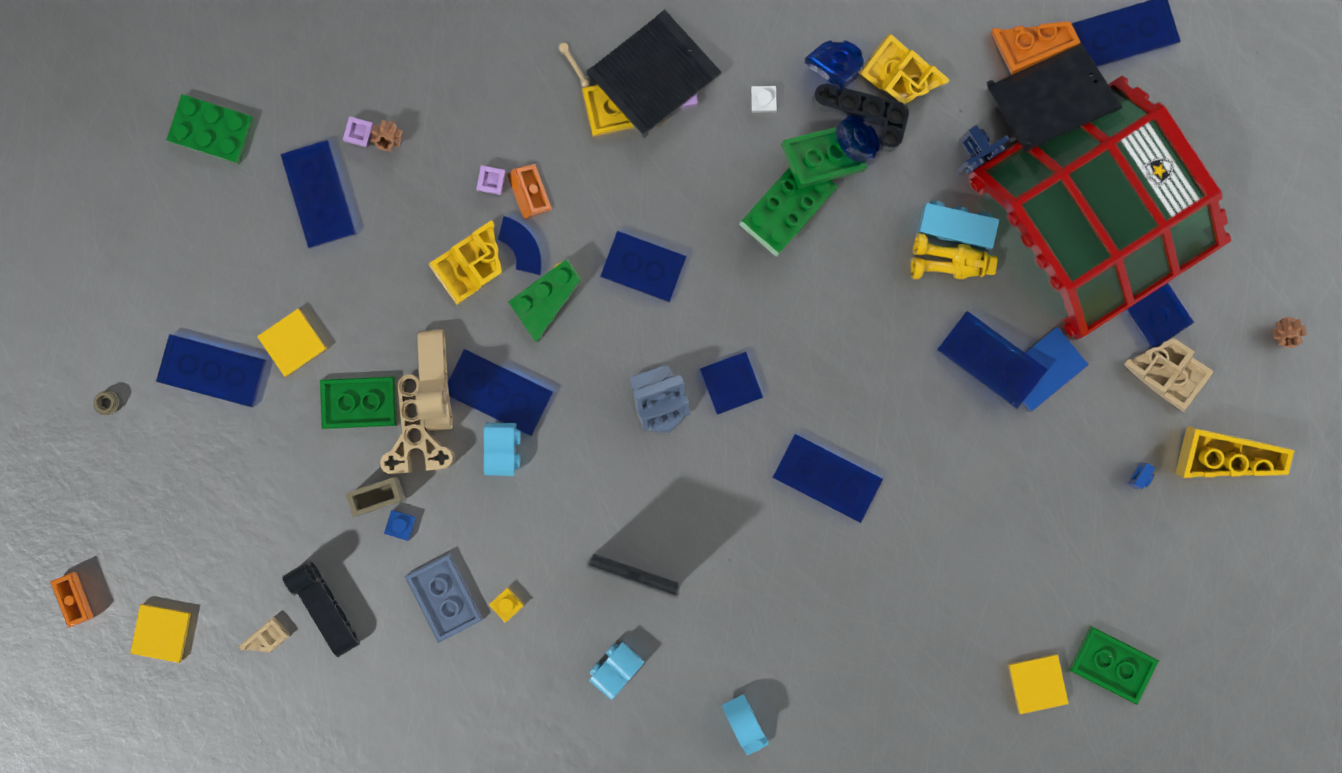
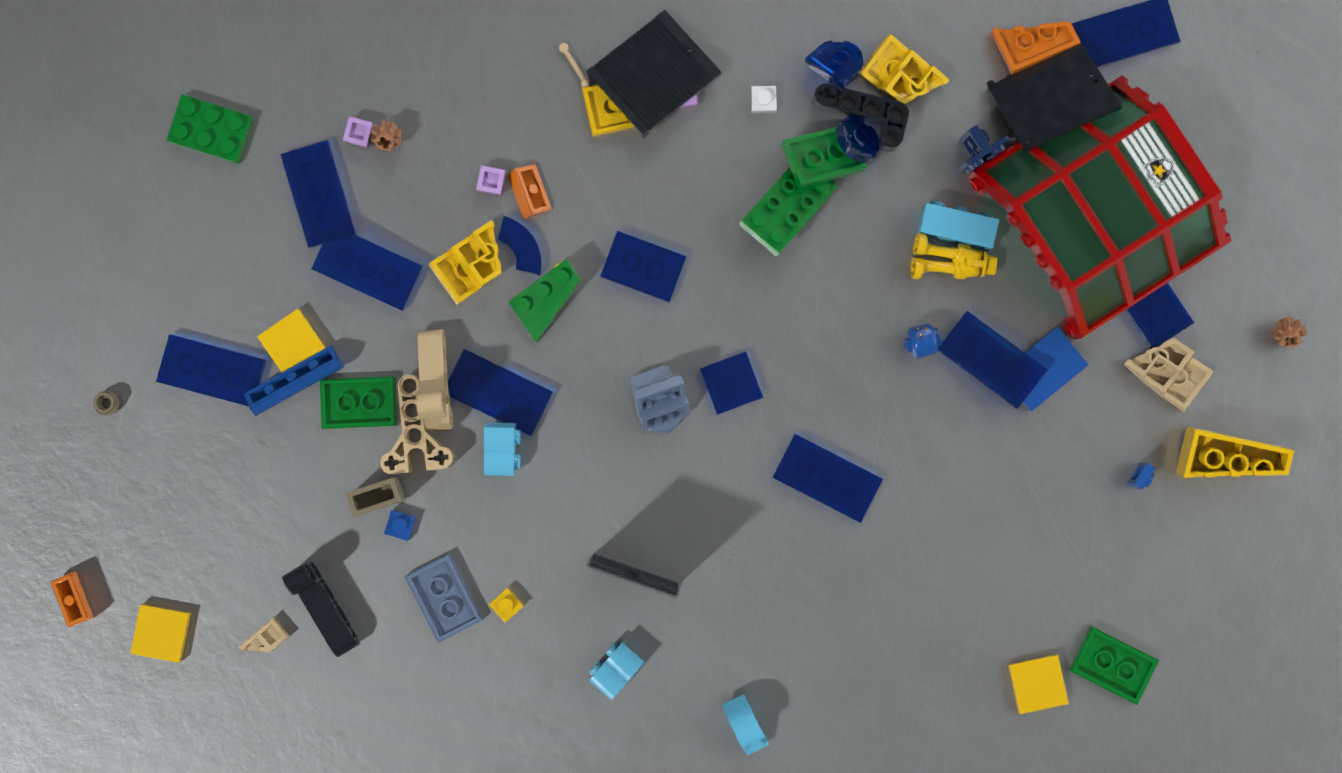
(293, 380): none -> blue brick
(367, 267): none -> clear blue tile
(922, 340): none -> blue head

